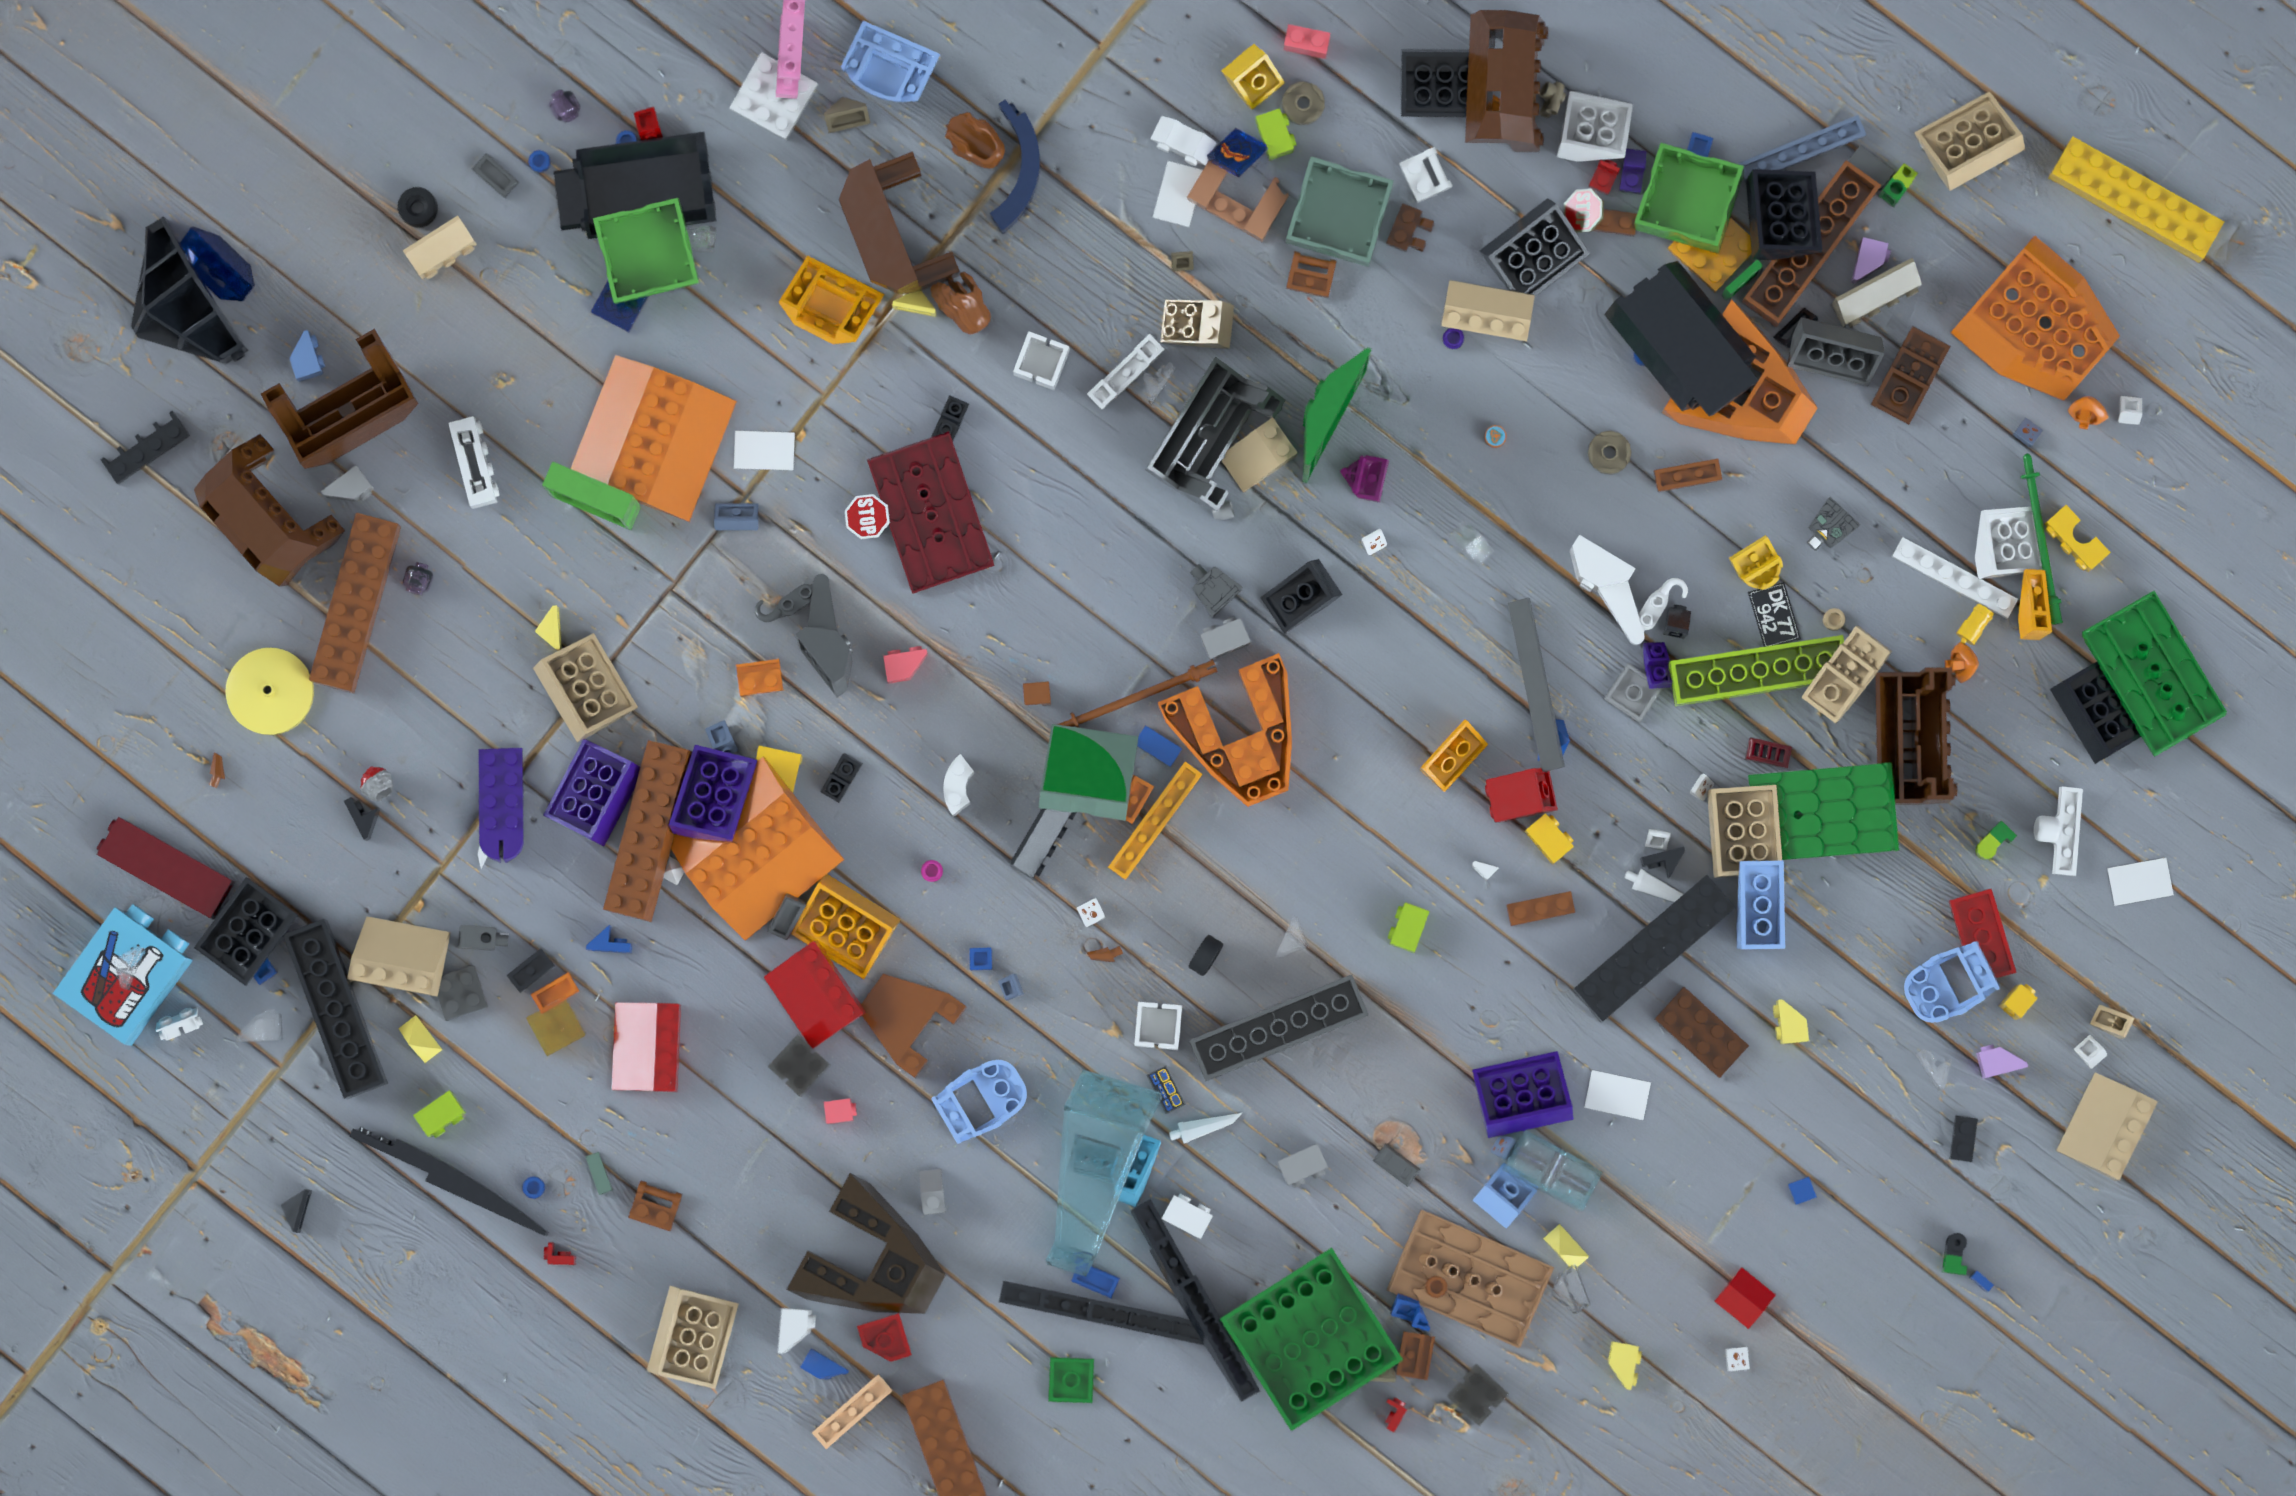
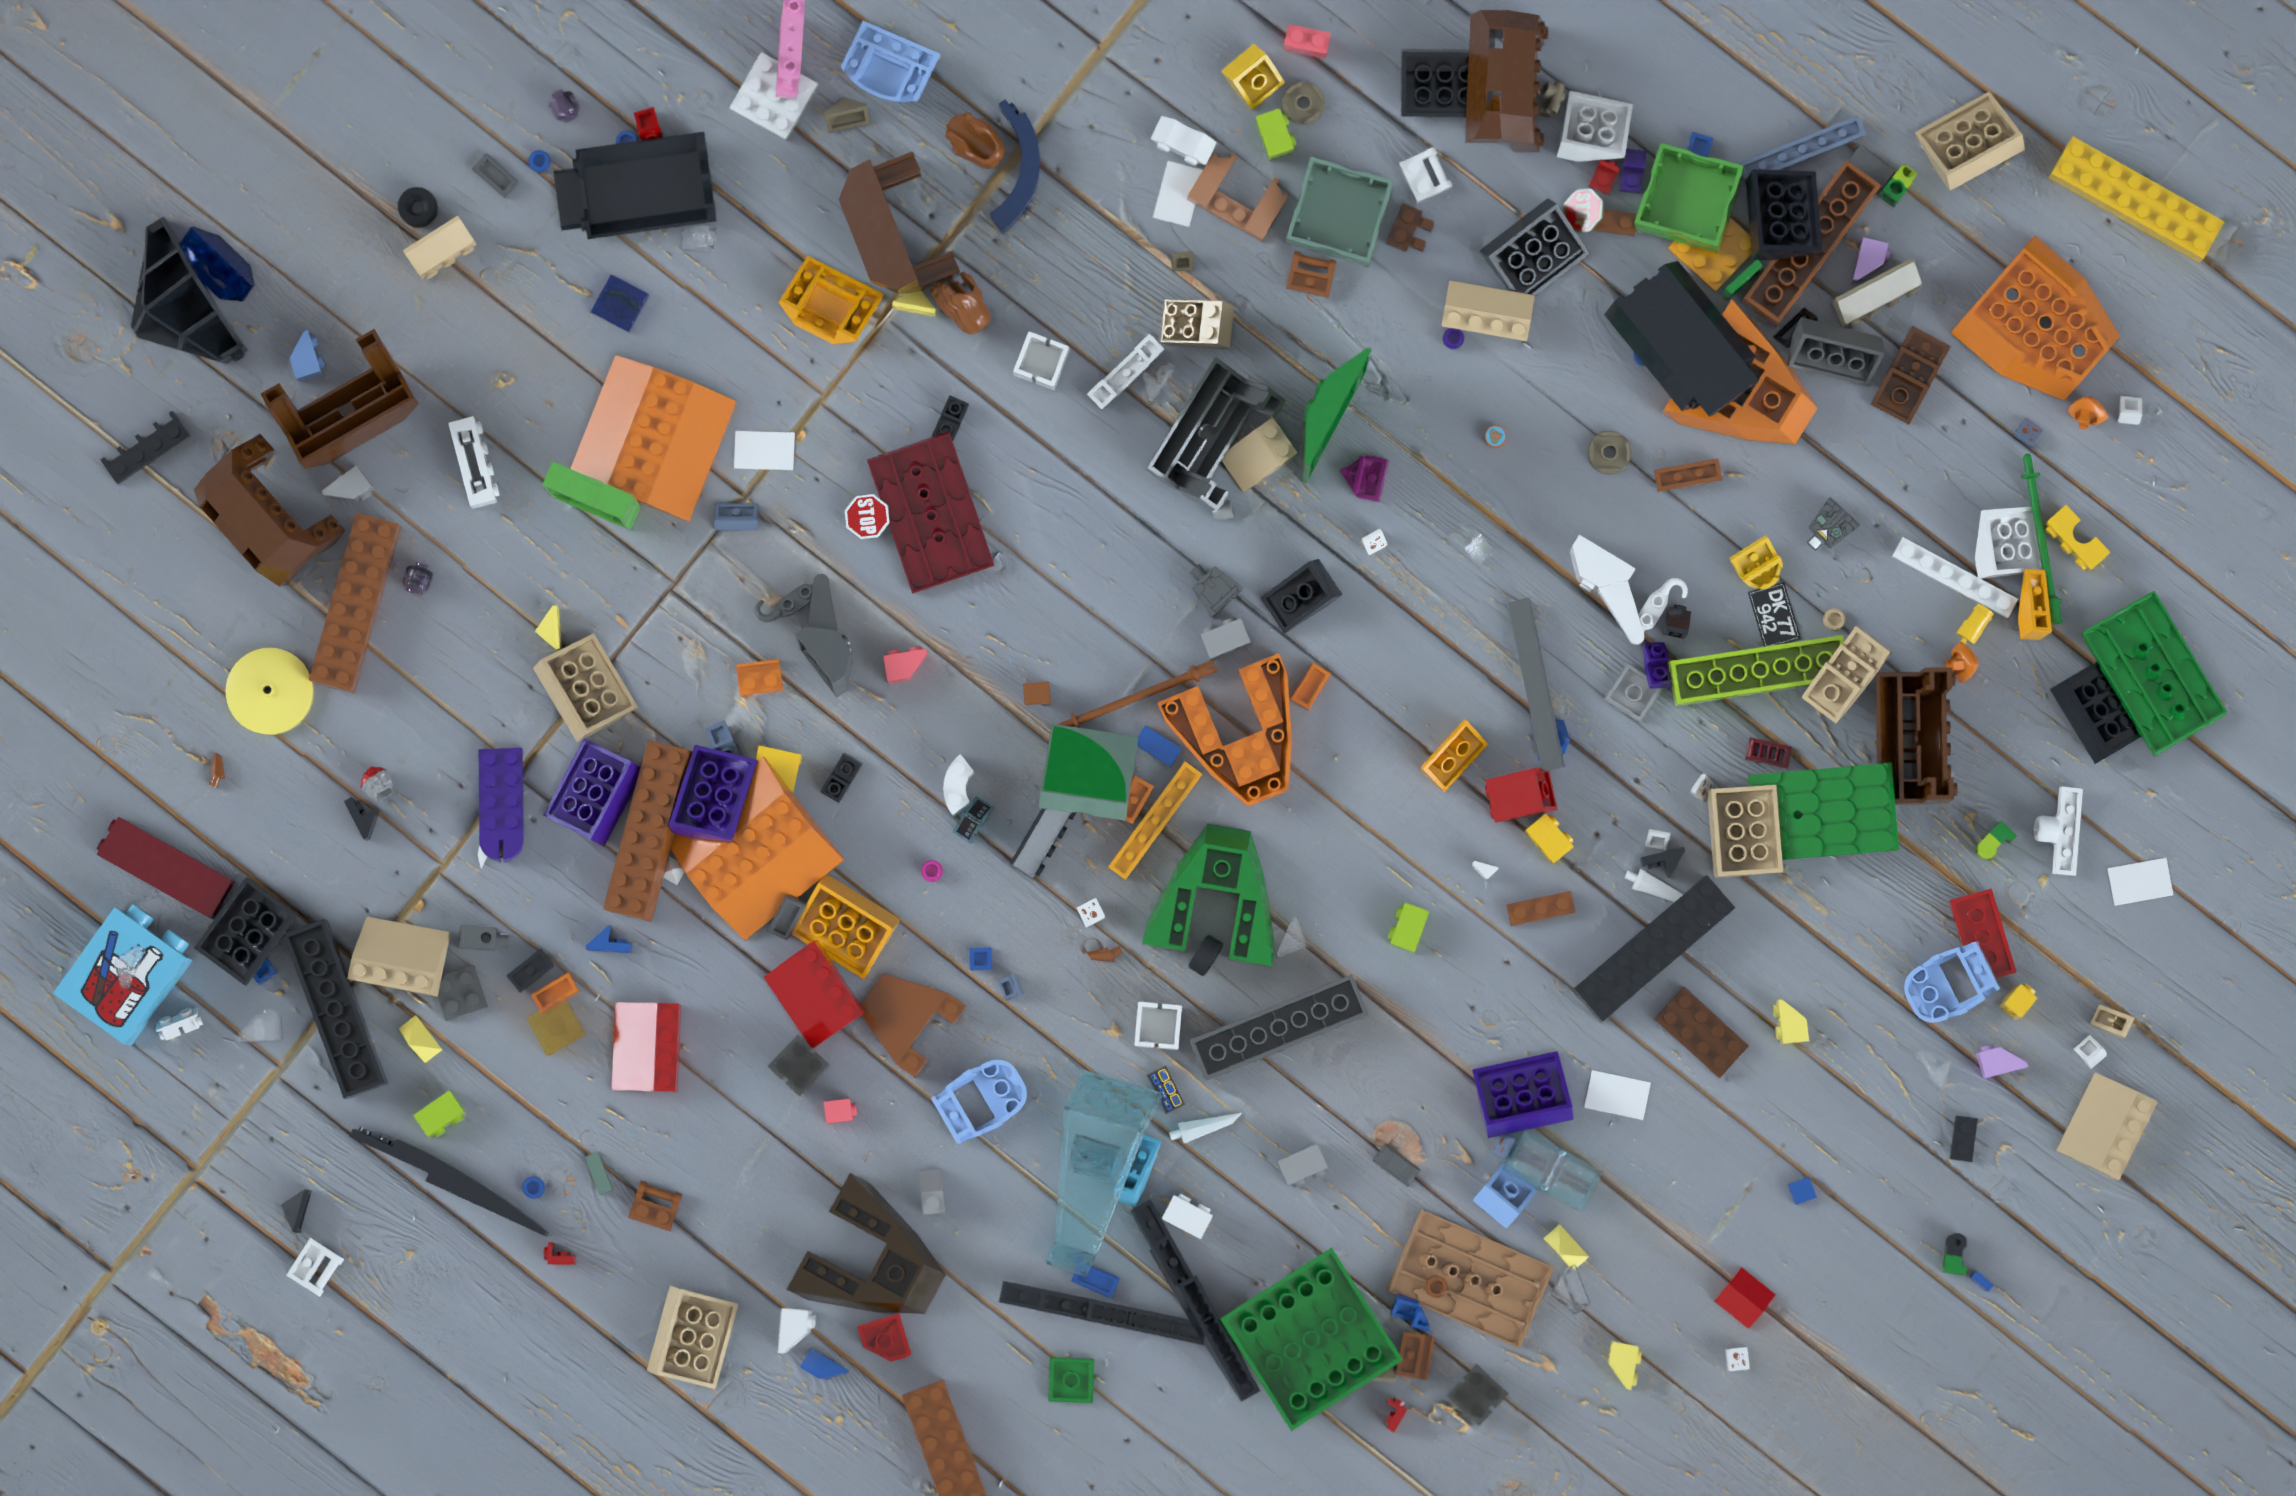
(308, 1263): none -> white plate
(646, 251): bright green tile -> none
(852, 1411): light nougat plate -> none
(973, 819): none -> slope
(1220, 862): none -> green piece
(1237, 152): clear blue tile -> none
(1310, 686): none -> orange tile
(1760, 905): light blue slope -> none

